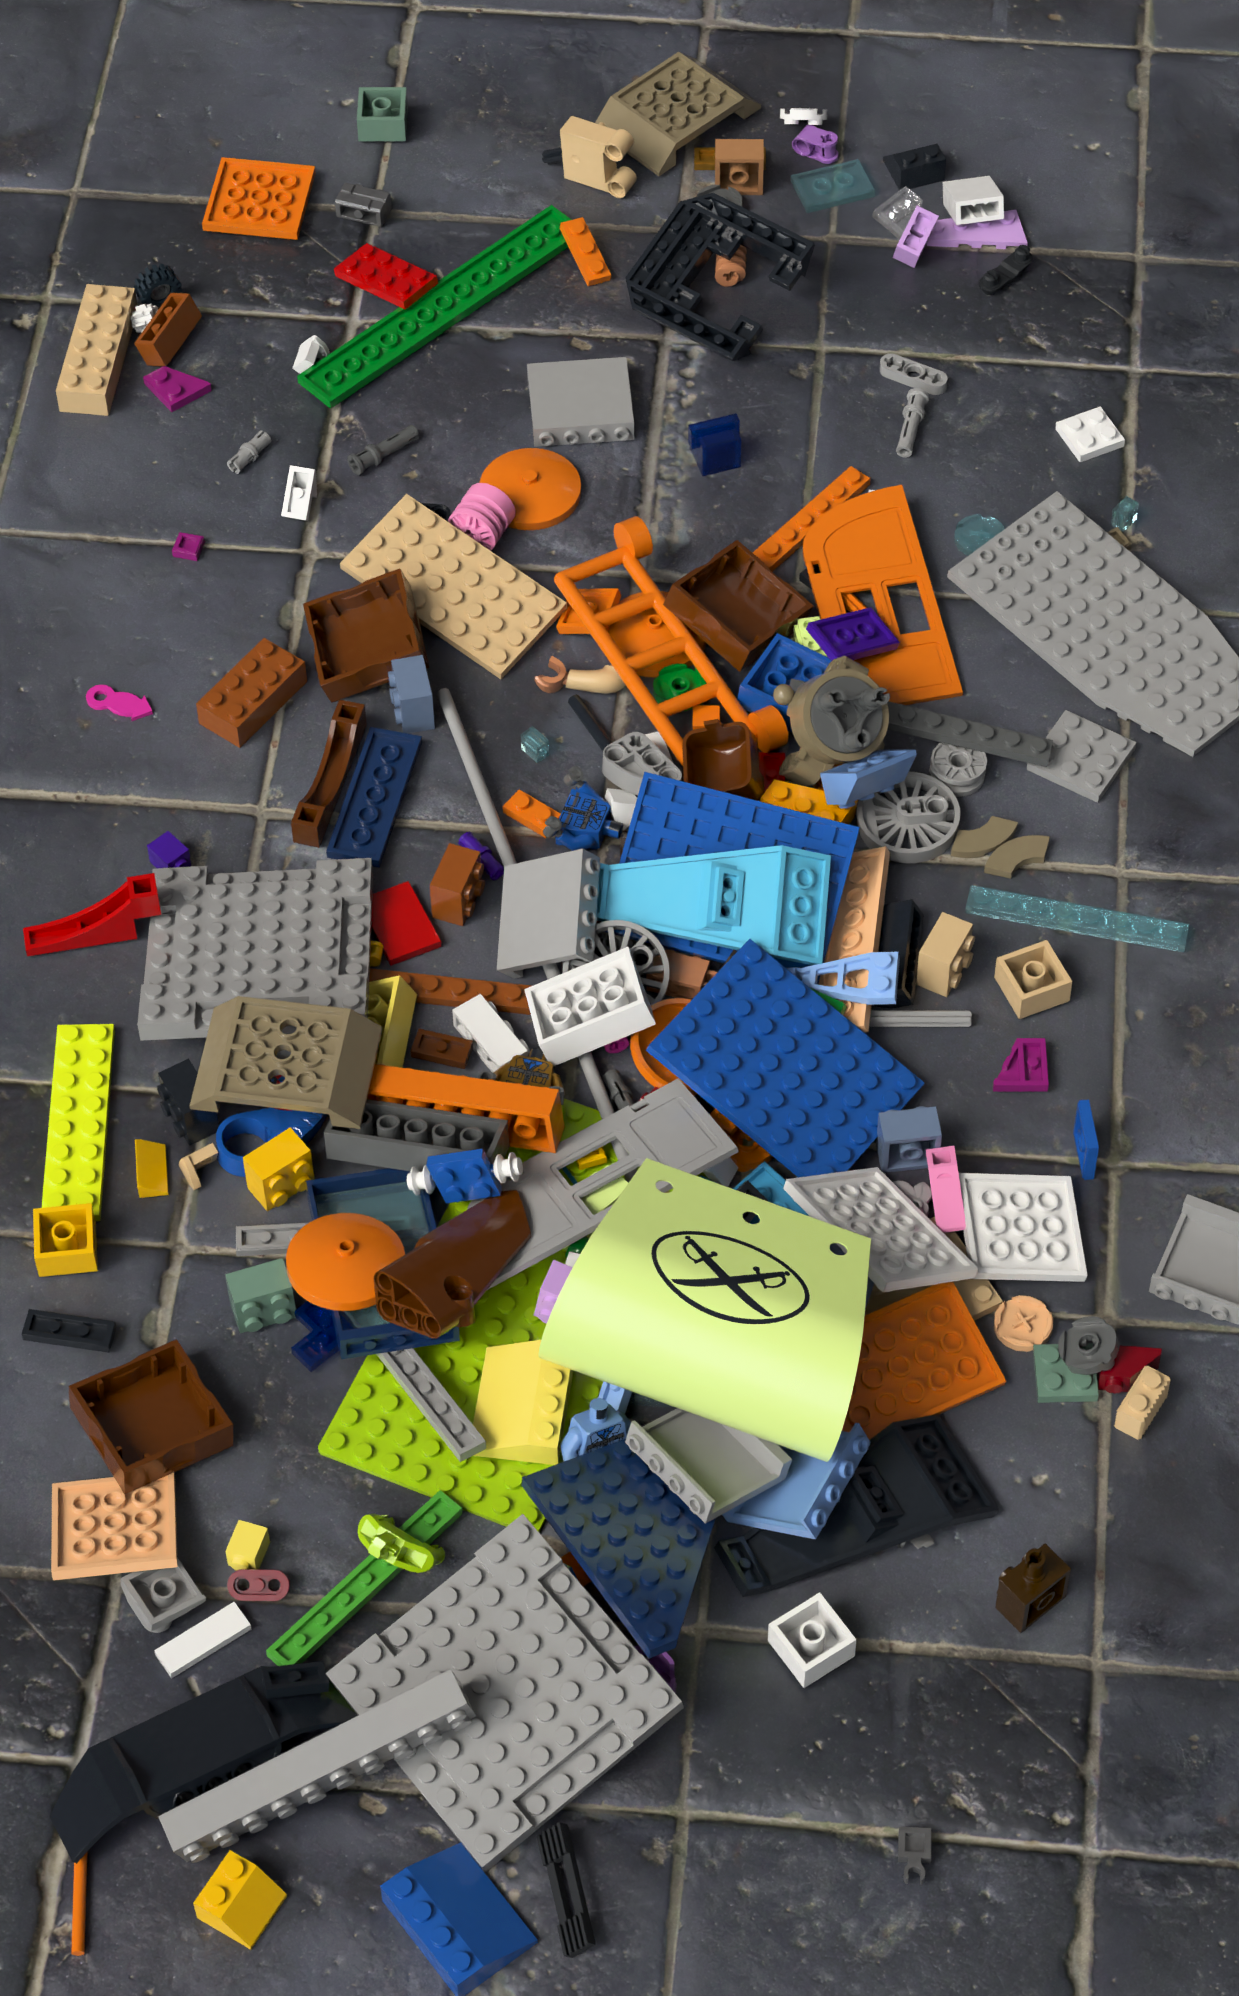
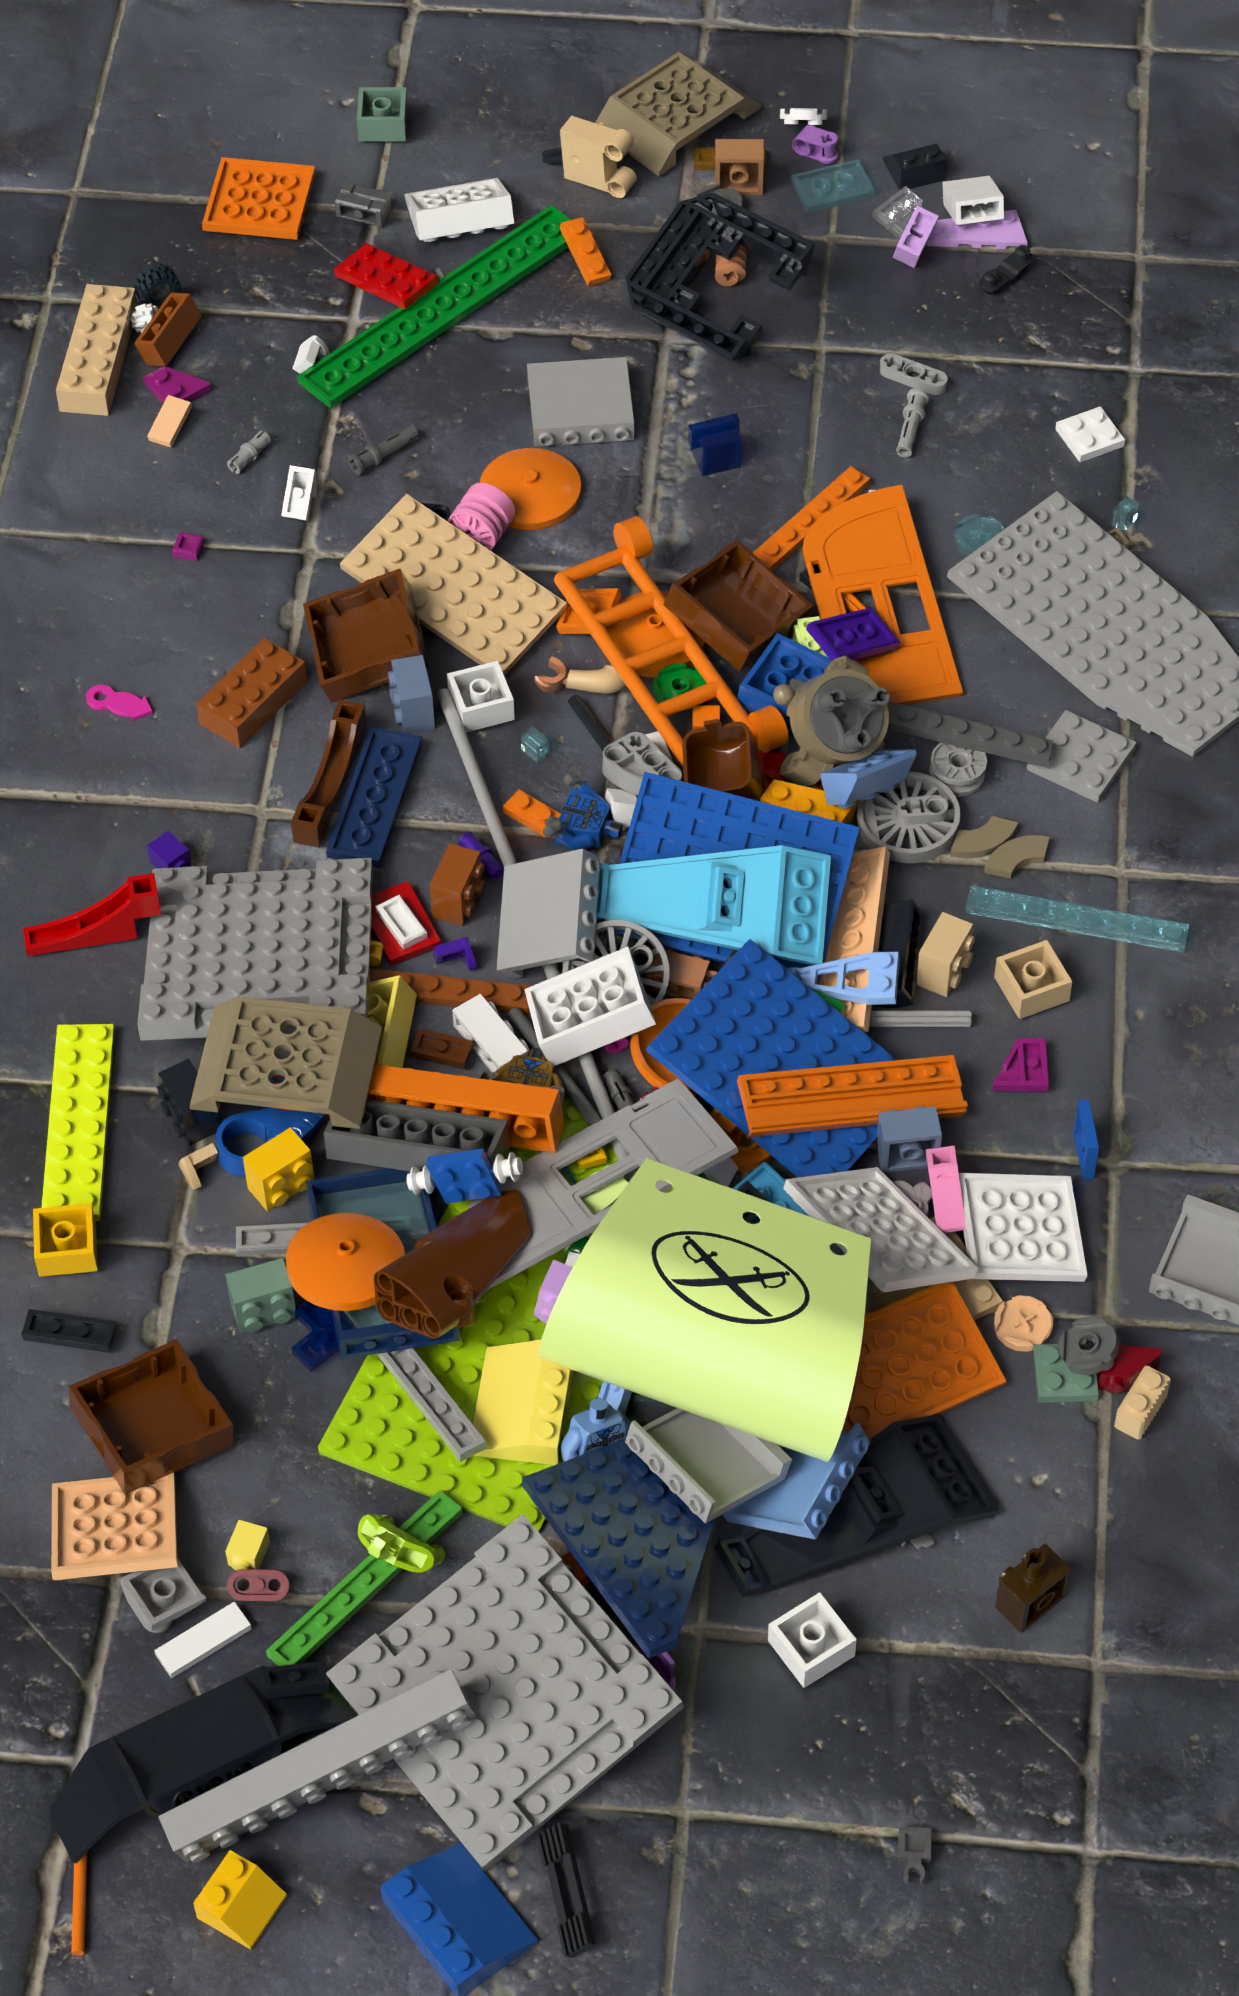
(151, 1168): yellow slope -> none
(169, 421): none -> light nougat tile
(401, 922): none -> white tile
(453, 950): none -> dark purple tile
(460, 209): none -> white slope
(481, 696): none -> white brick
(571, 1089): none -> dark grey piece
(848, 1094): none -> orange plate

